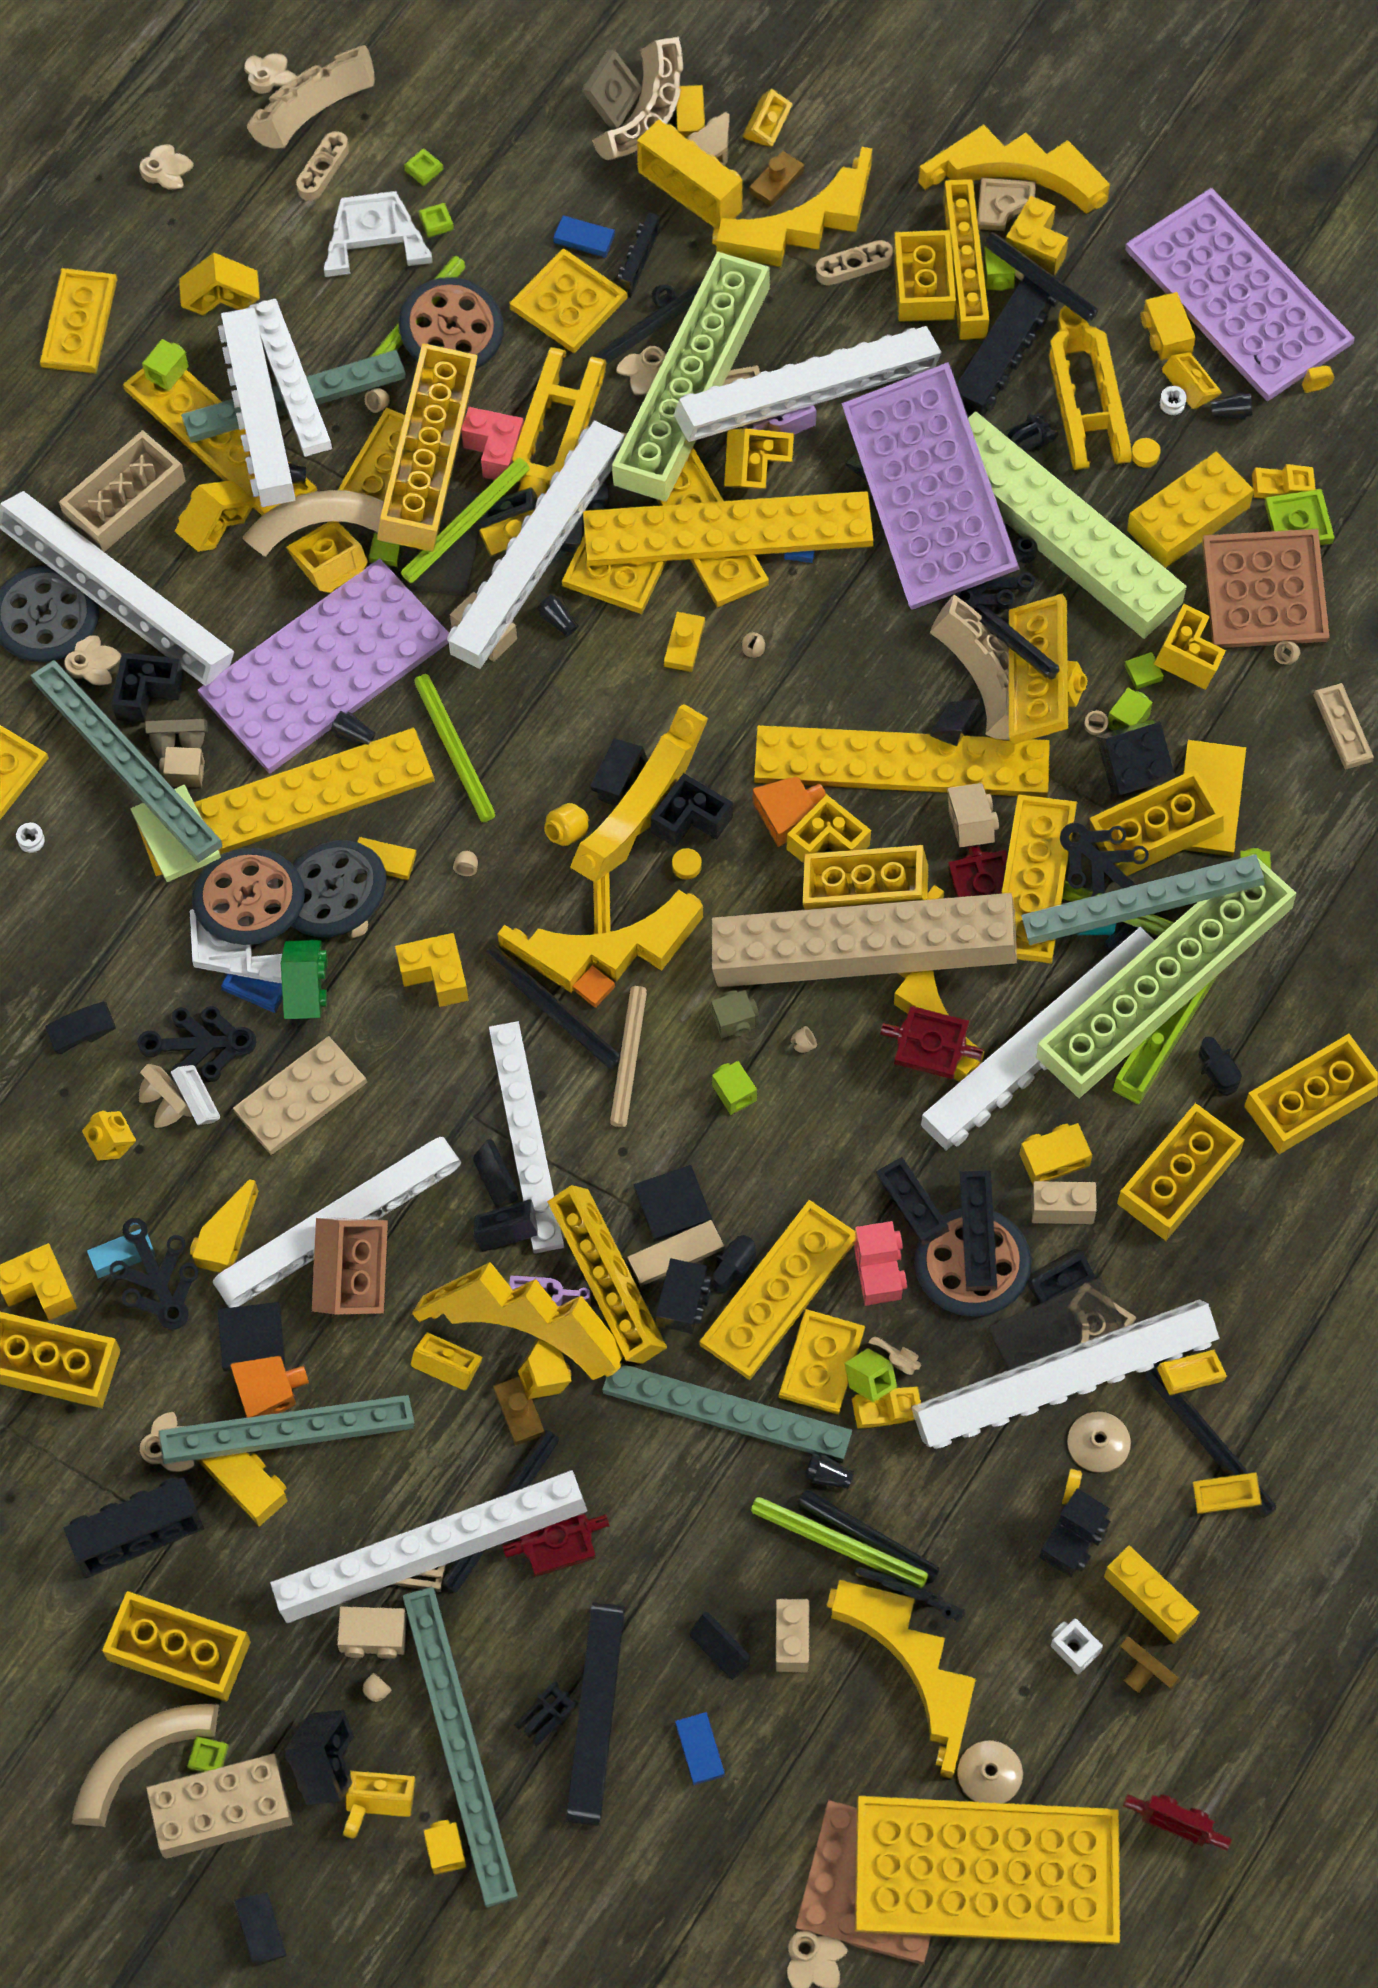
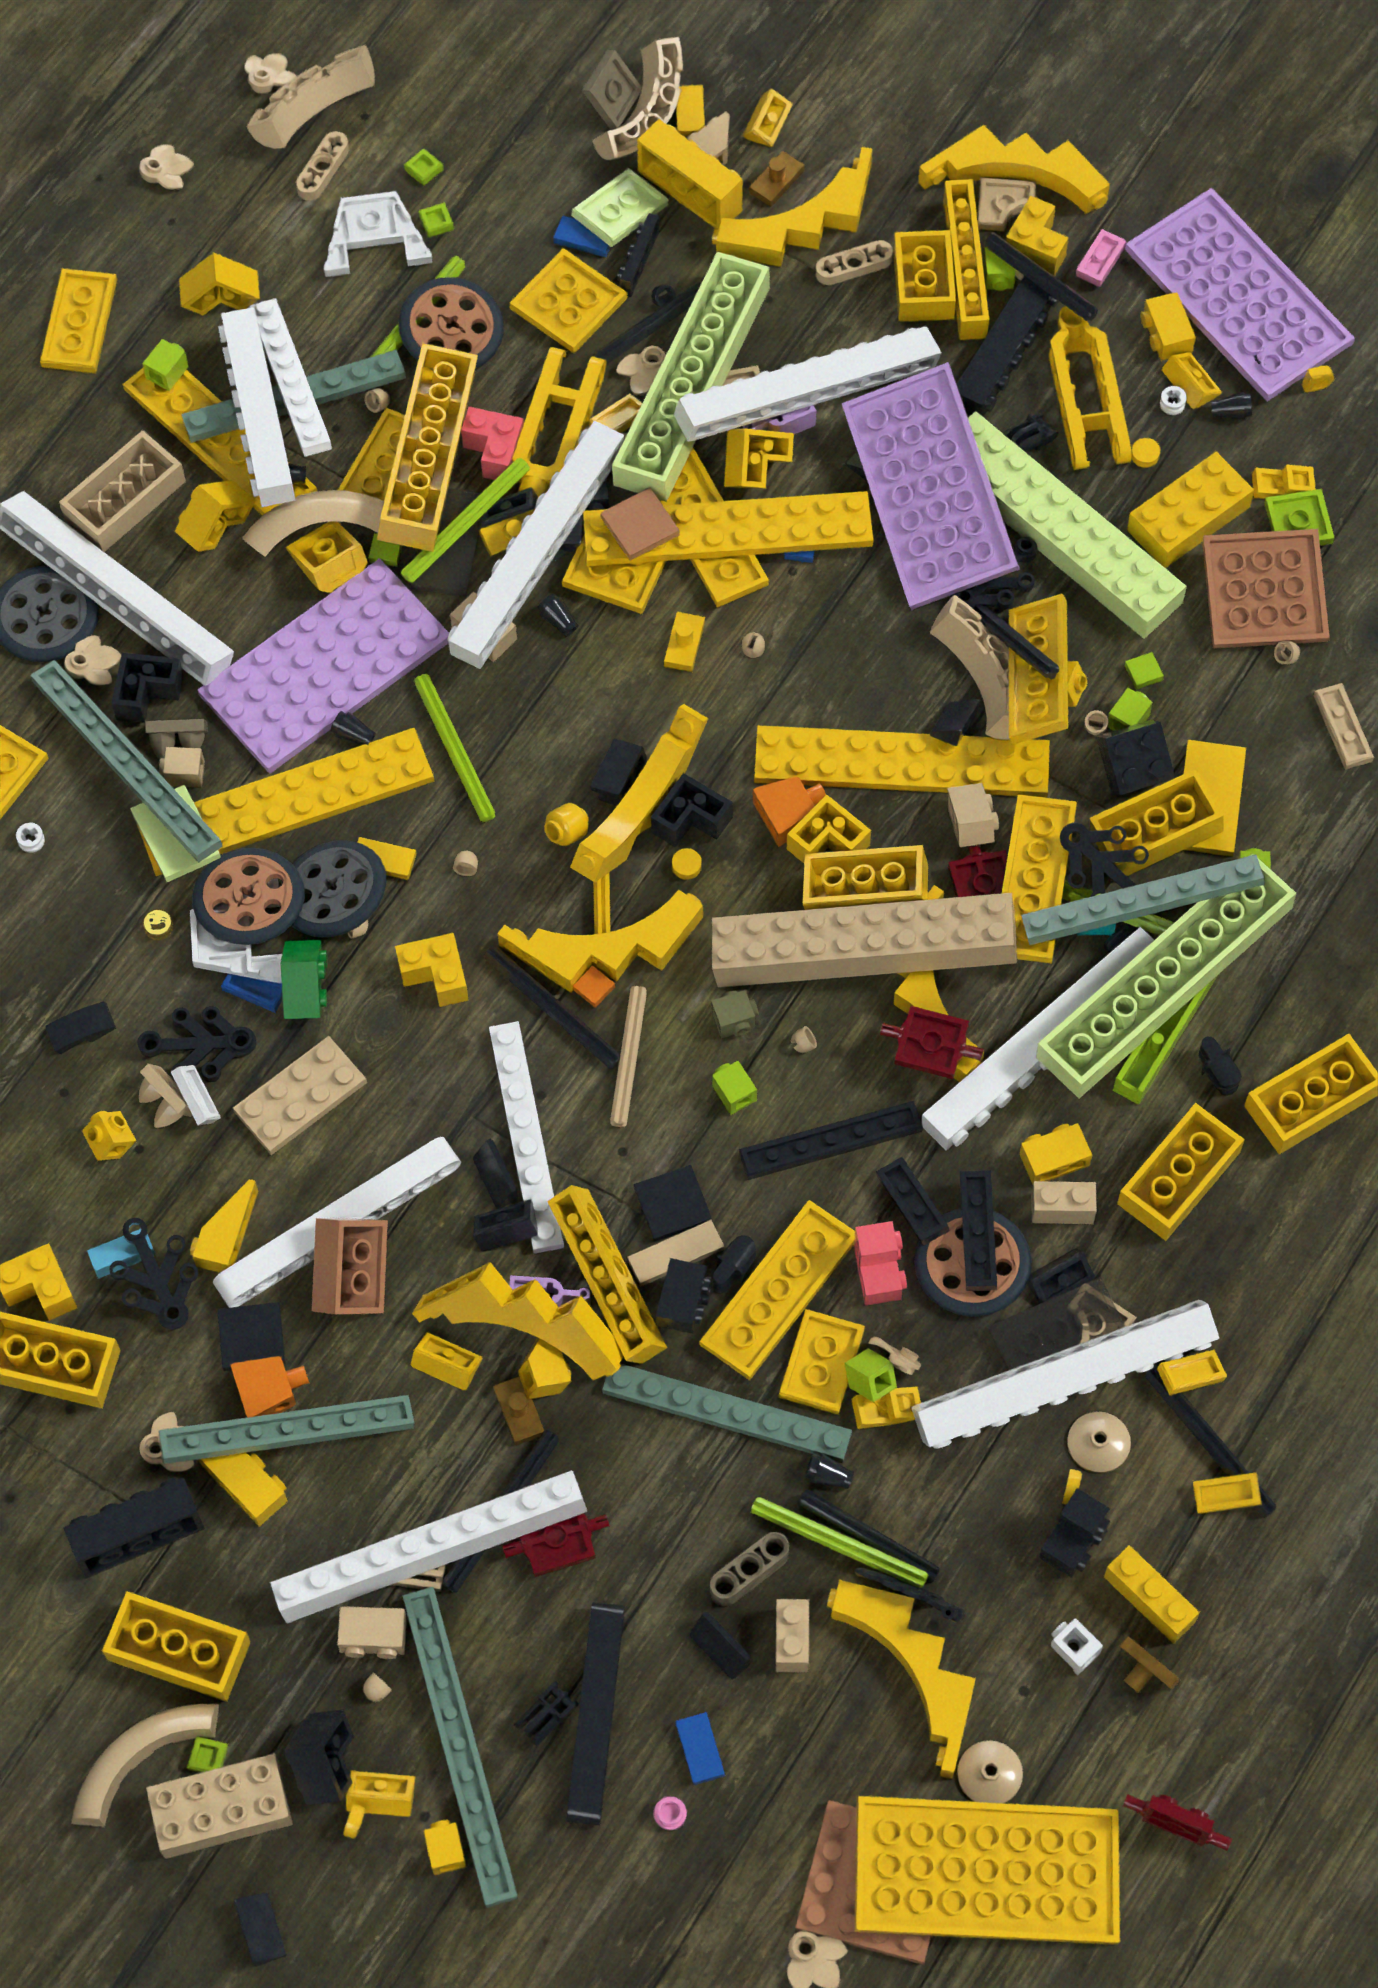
(158, 924): none -> tile
(619, 207): none -> yellowish green tile
(620, 414): none -> yellow tile
(640, 524): none -> nougat tile
(670, 1813): none -> bright pink plate
(753, 1555): none -> dark tan beam
(830, 1140): none -> black tile
(1100, 258): none -> bright pink plate
(1186, 652): yellow brick -> none

